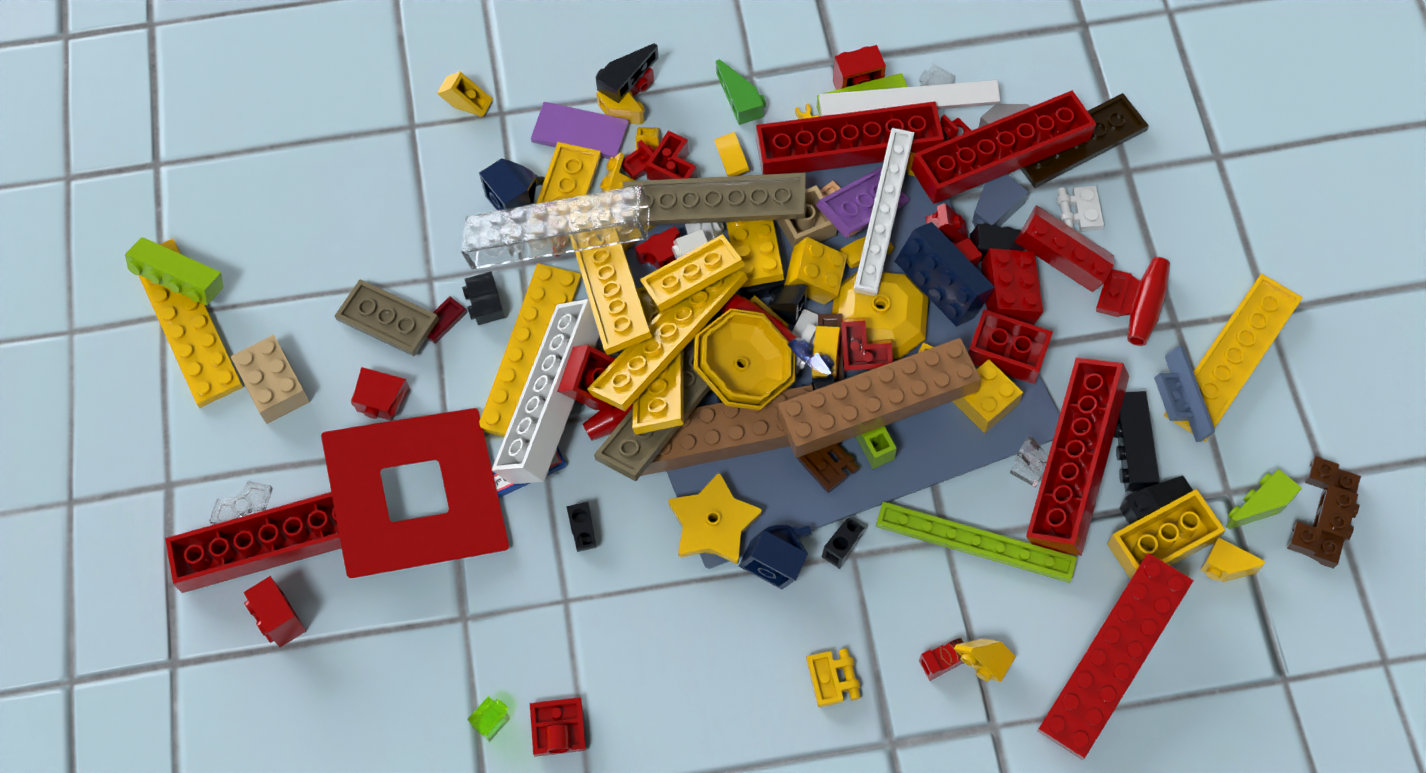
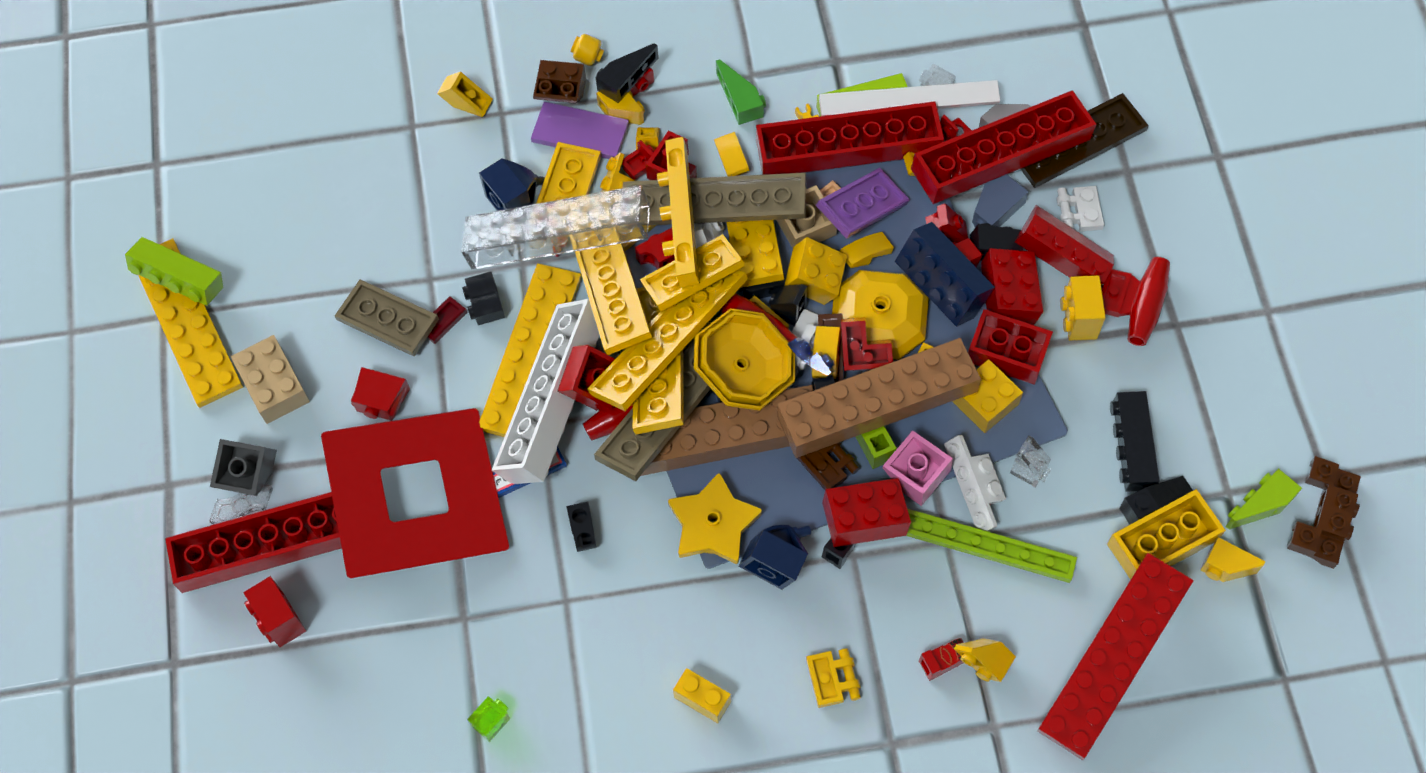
(242, 467): none -> dark grey slope
(557, 727): red plate -> none
(560, 81): none -> reddish brown slope
(587, 49): none -> yellow head
(681, 212): none -> yellow piece
(702, 695): none -> yellow brick
(858, 67): red brick -> none
(866, 512): none -> red brick
(883, 212): white tile -> none
(918, 467): none -> bright pink slope
(977, 482): none -> white bracket
(1078, 456): red brick -> none
(1083, 308): none -> yellow brick
(1182, 395): sand blue bracket -> none
(1242, 345): yellow plate -> none

